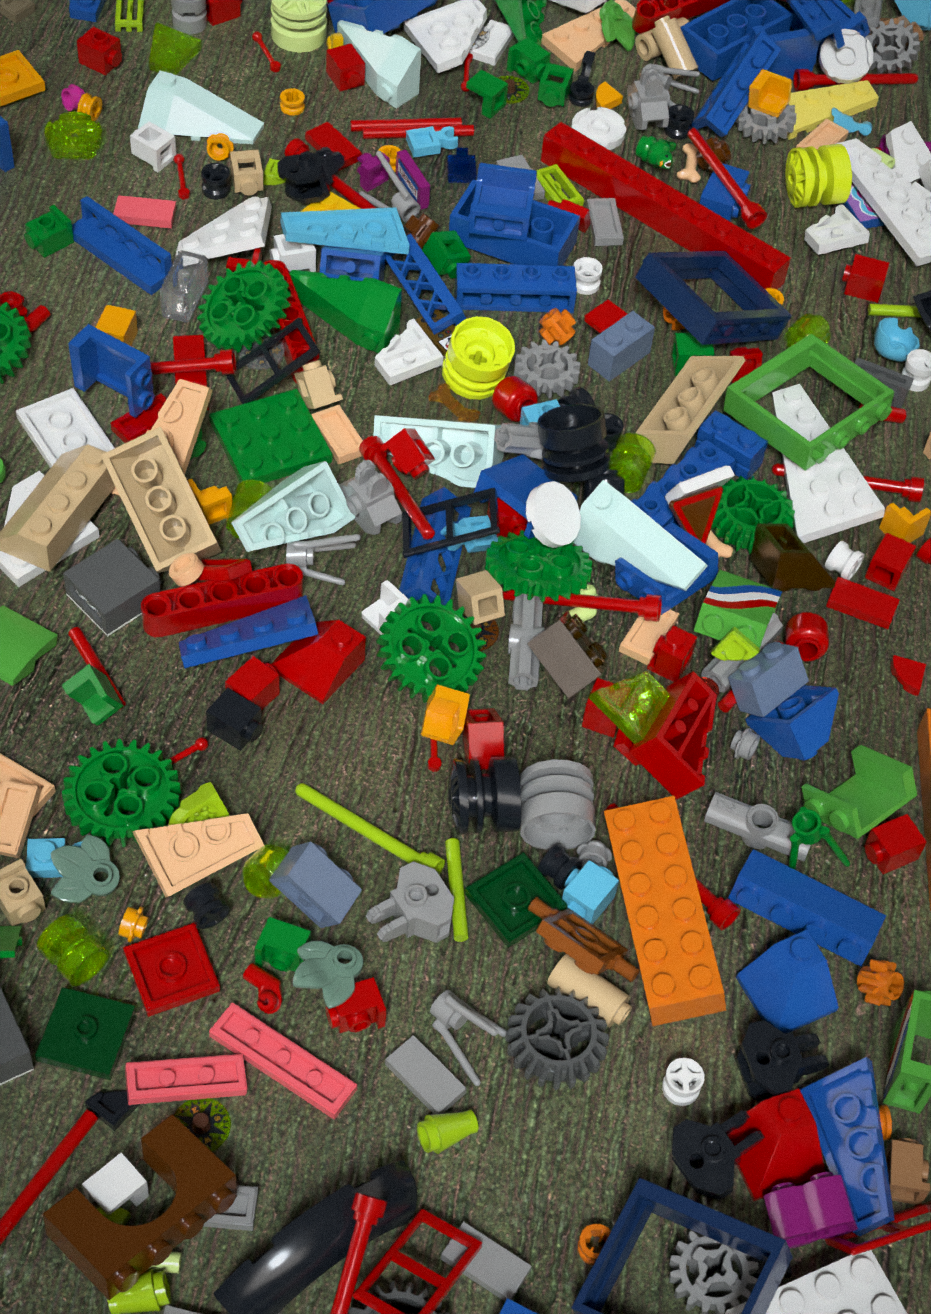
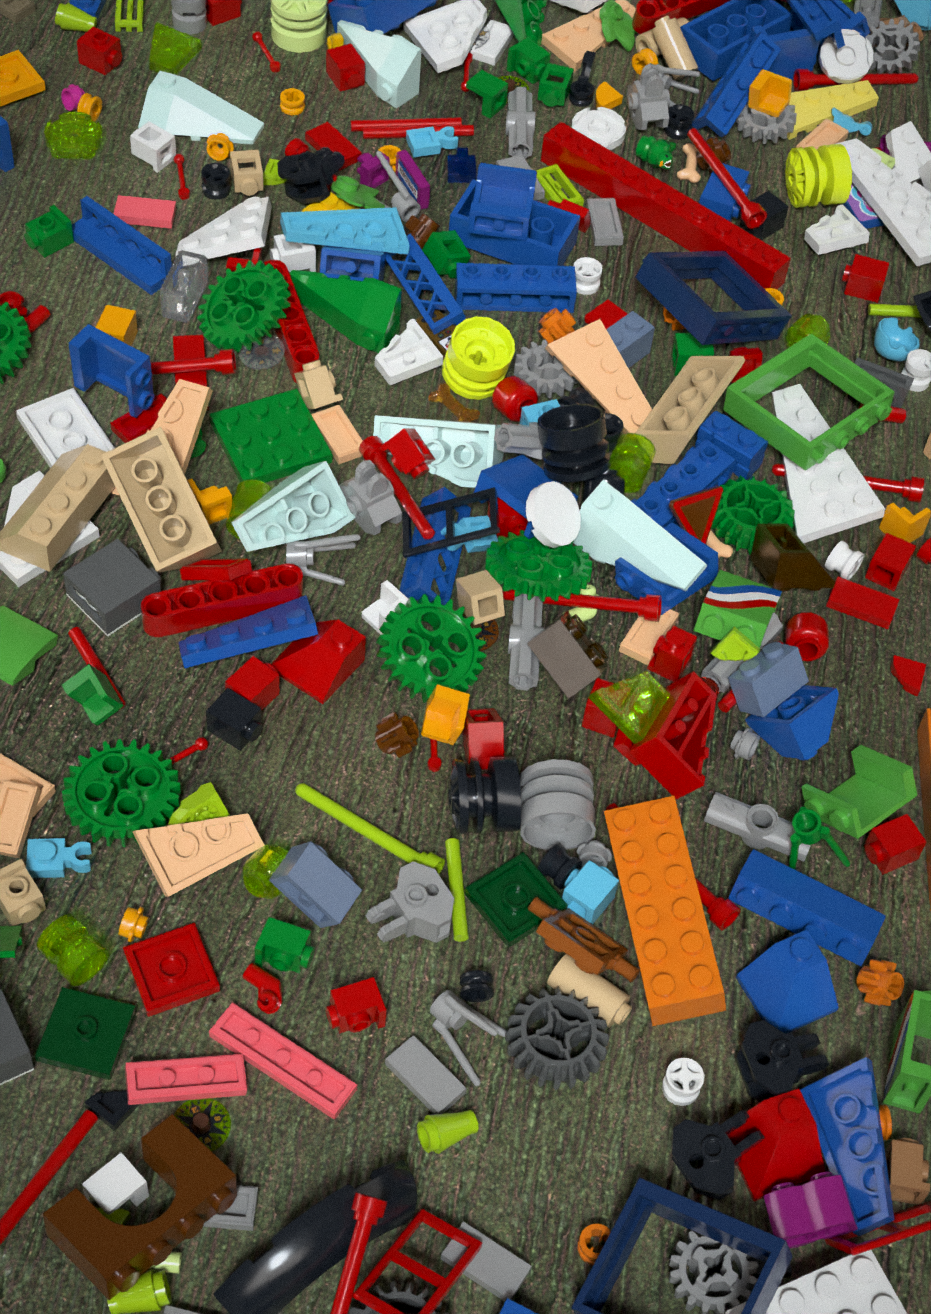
(73, 18): none -> lime cone
(78, 871): sand green plate -> none
(186, 569): light nougat tile -> none
(206, 905): black wheel -> none
(279, 374): black window -> none
(324, 971): sand green plate -> none
(355, 193): none -> bright green plate
(396, 735): none -> reddish brown gear
(476, 986): none -> black bush
(520, 123): none -> light grey piece
(600, 369): none -> light nougat wing
(642, 59): none -> light orange bush
(701, 482): white tile -> none
(776, 216): none -> black brick

